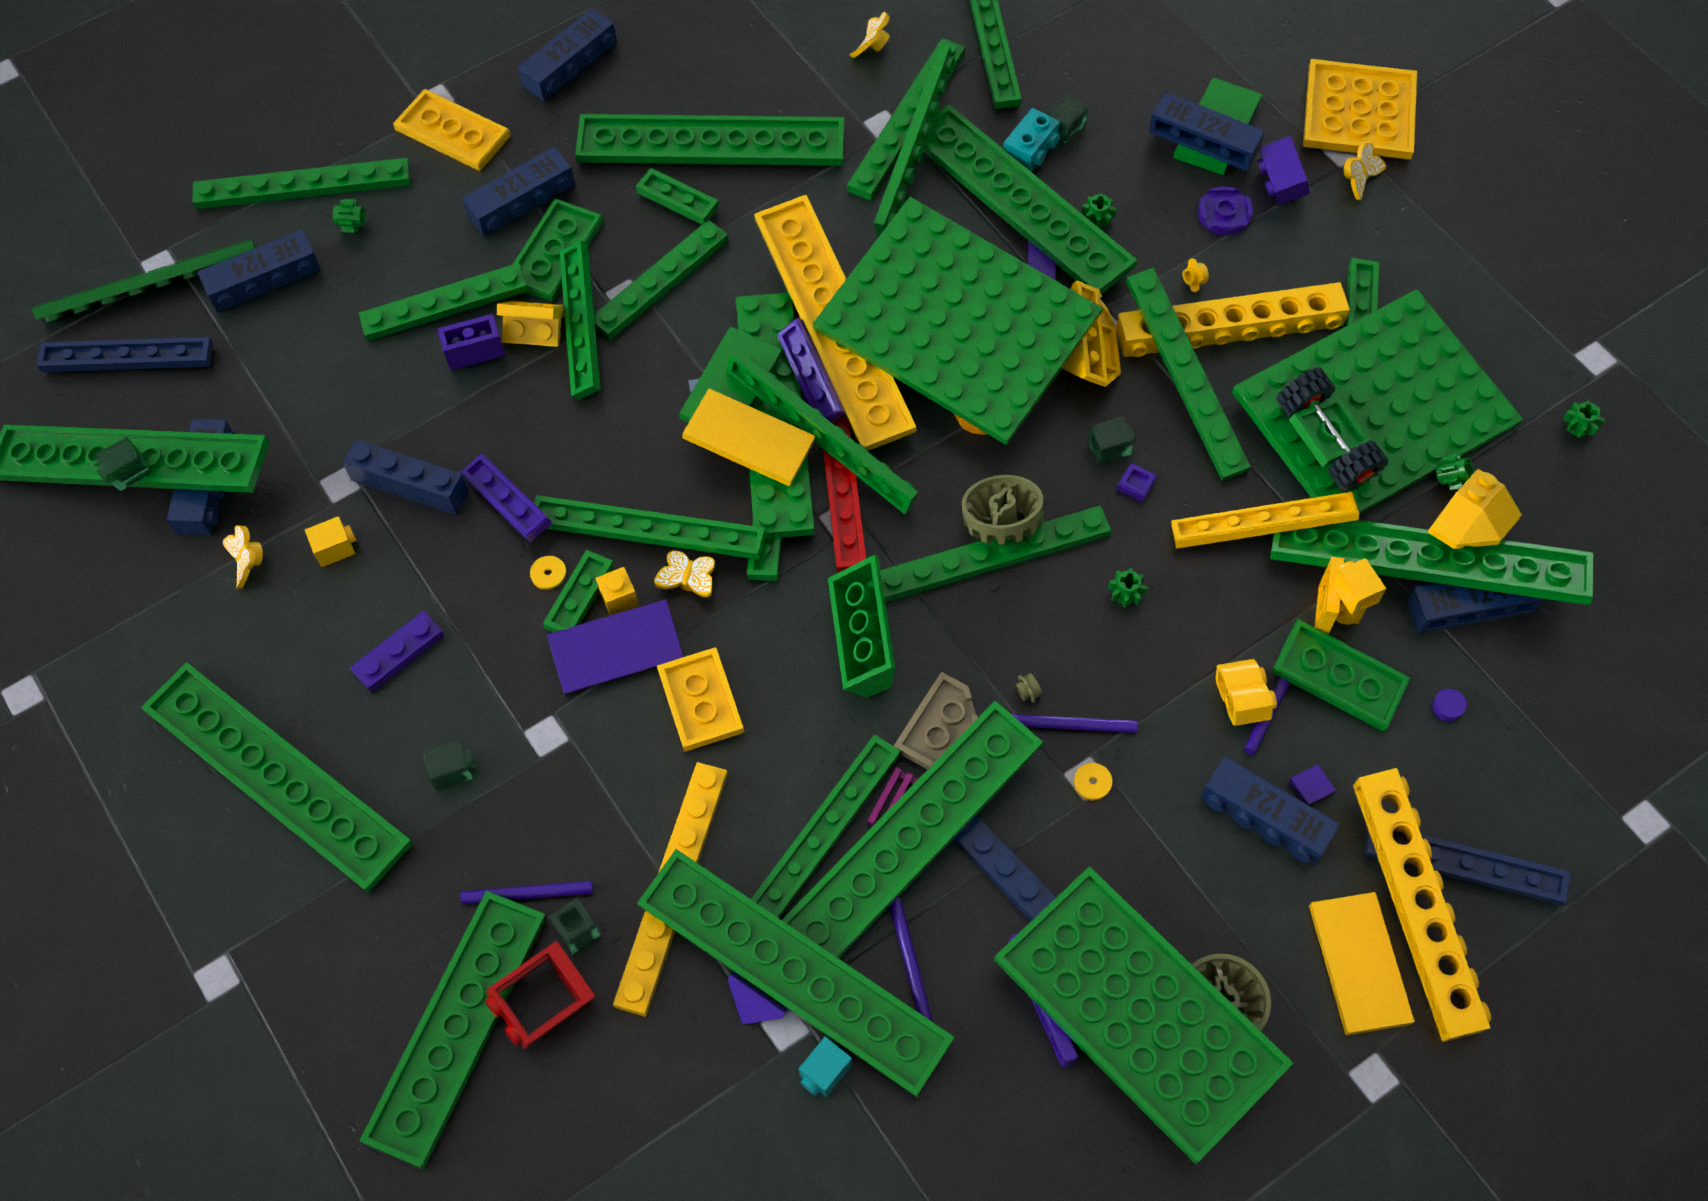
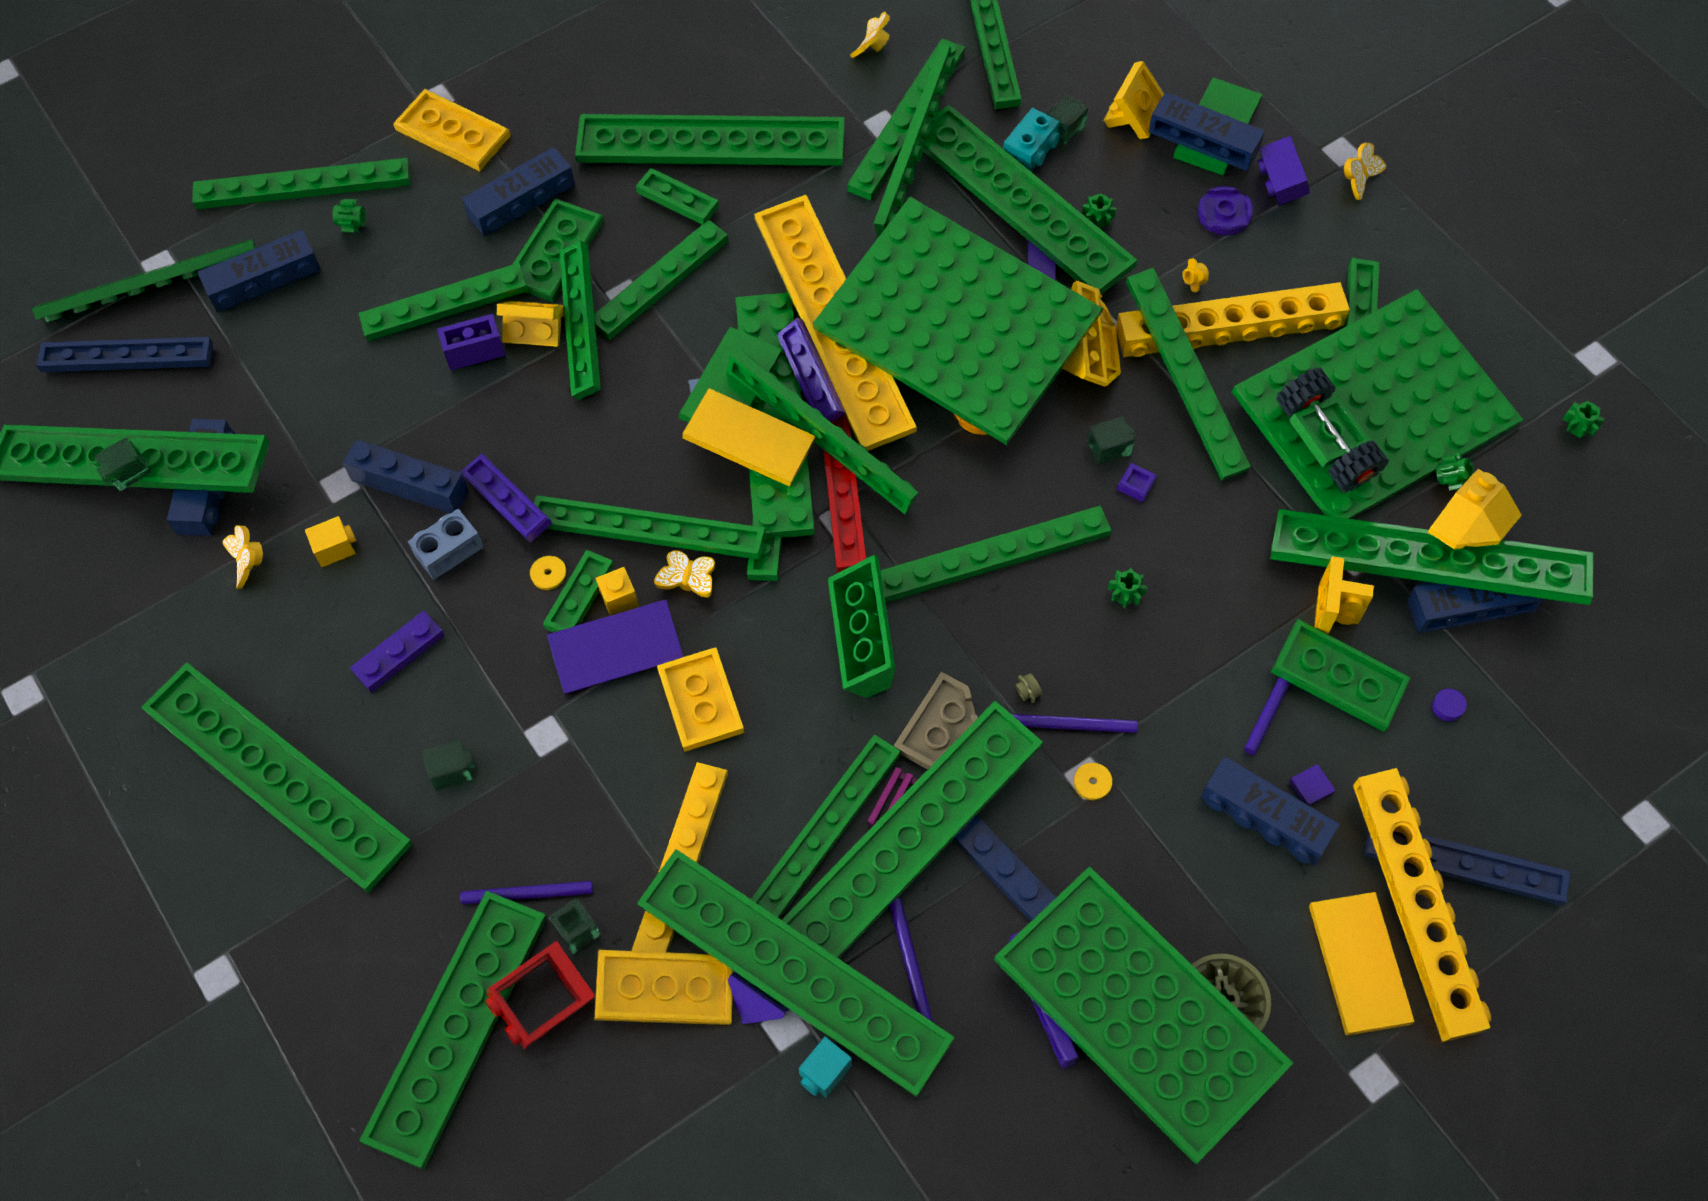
(450, 549): none -> sand blue brick
(567, 54): dark blue brick -> none
(662, 988): none -> yellow tile
(1002, 499): olive gear -> none
(1135, 101): none -> yellow bracket
(1245, 692): yellow brick -> none
(1265, 520): yellow tile -> none
(1358, 585): yellow brick -> none
(1359, 106): yellow plate -> none

